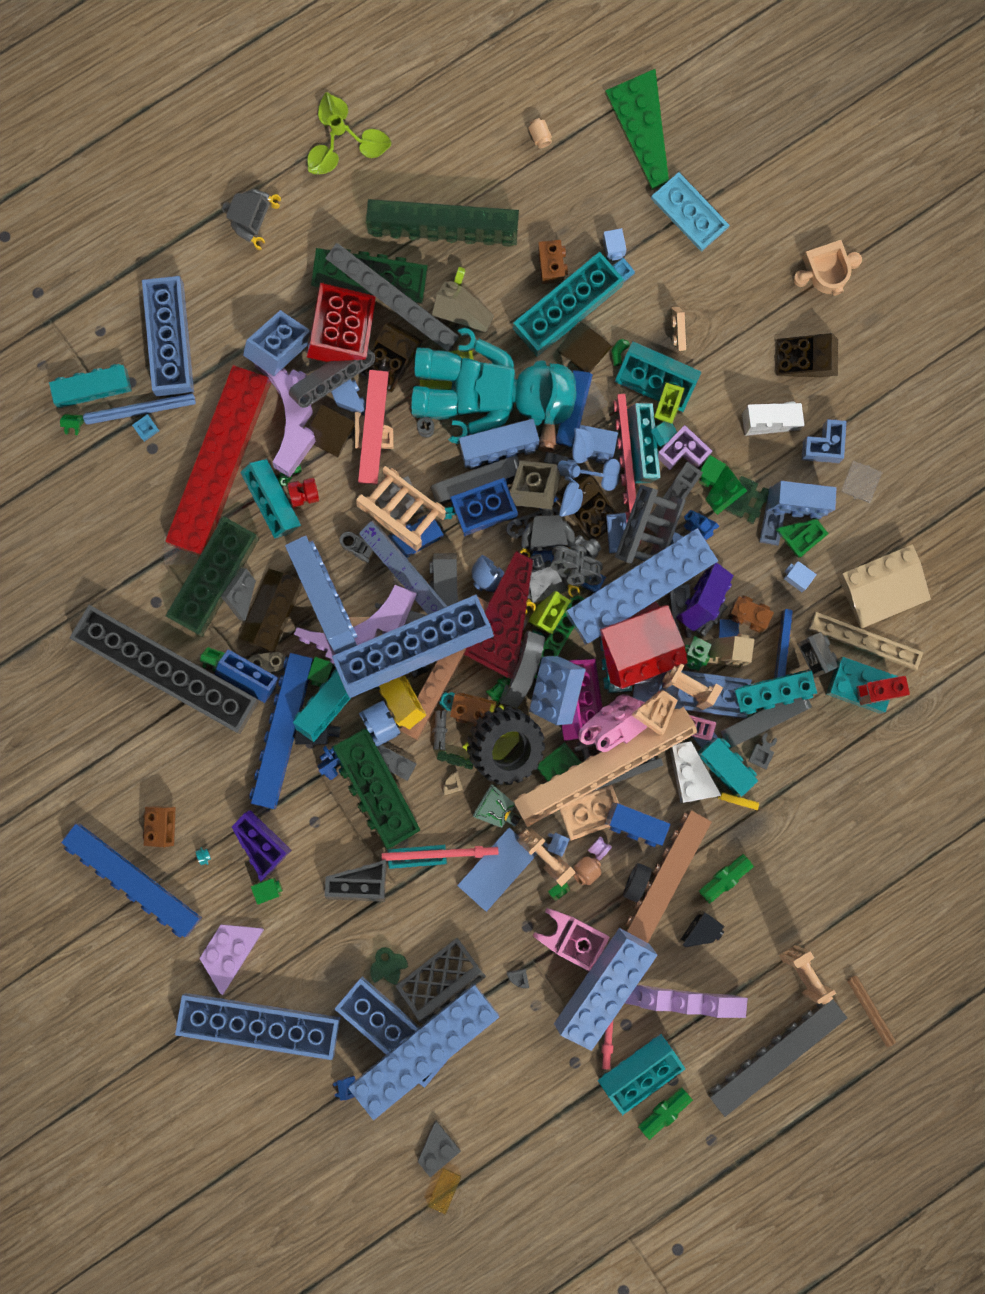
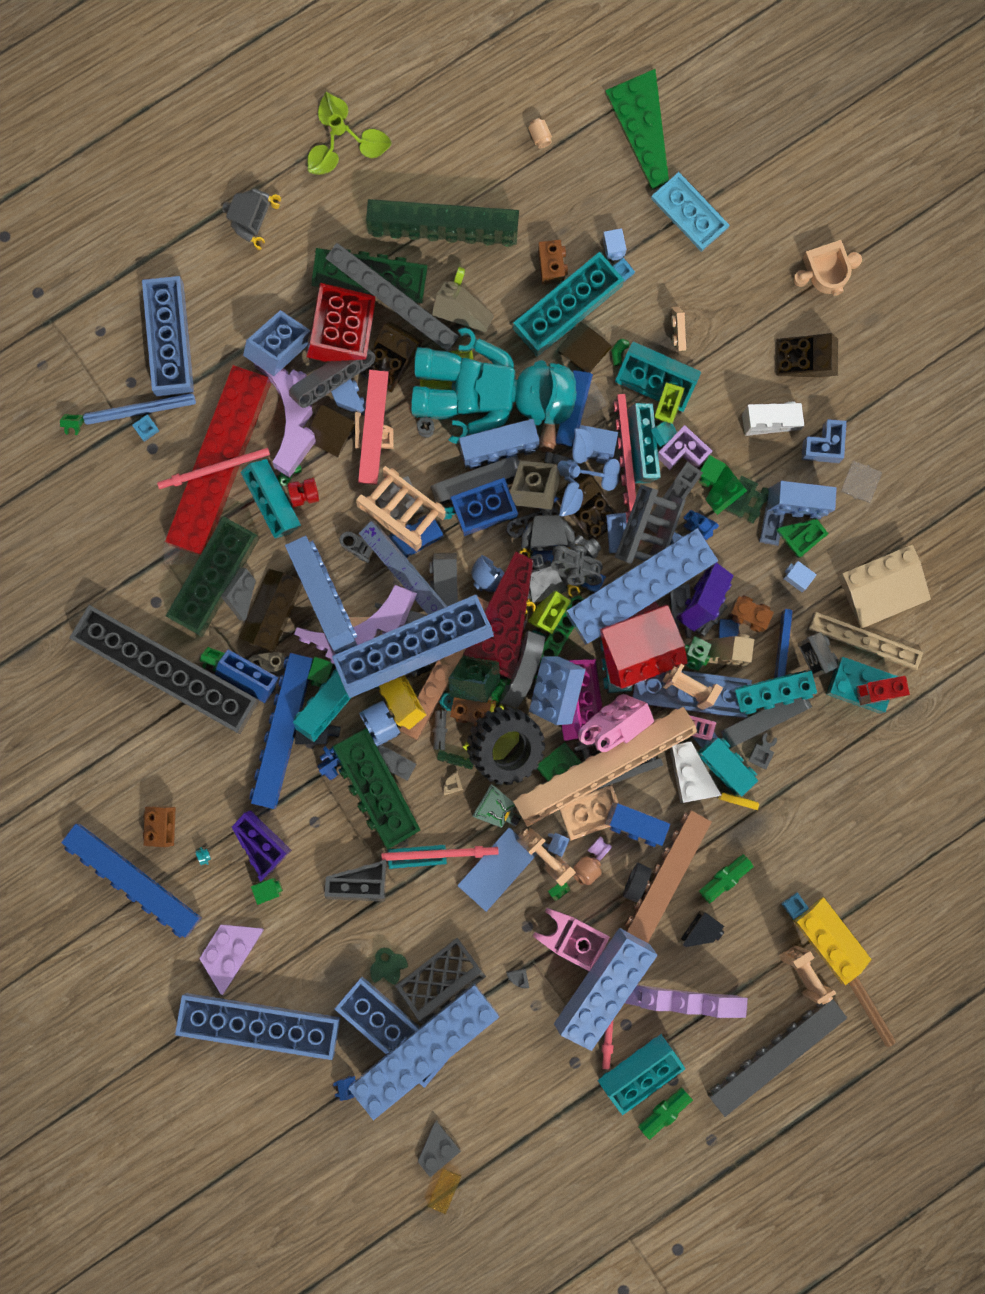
(90, 386): teal brick -> none
(177, 479): none -> coral bar
(474, 679): none -> clear green brick
(656, 711): light nougat wing -> none
(795, 906): none -> dark azure tile
(833, 941): none -> yellow slope

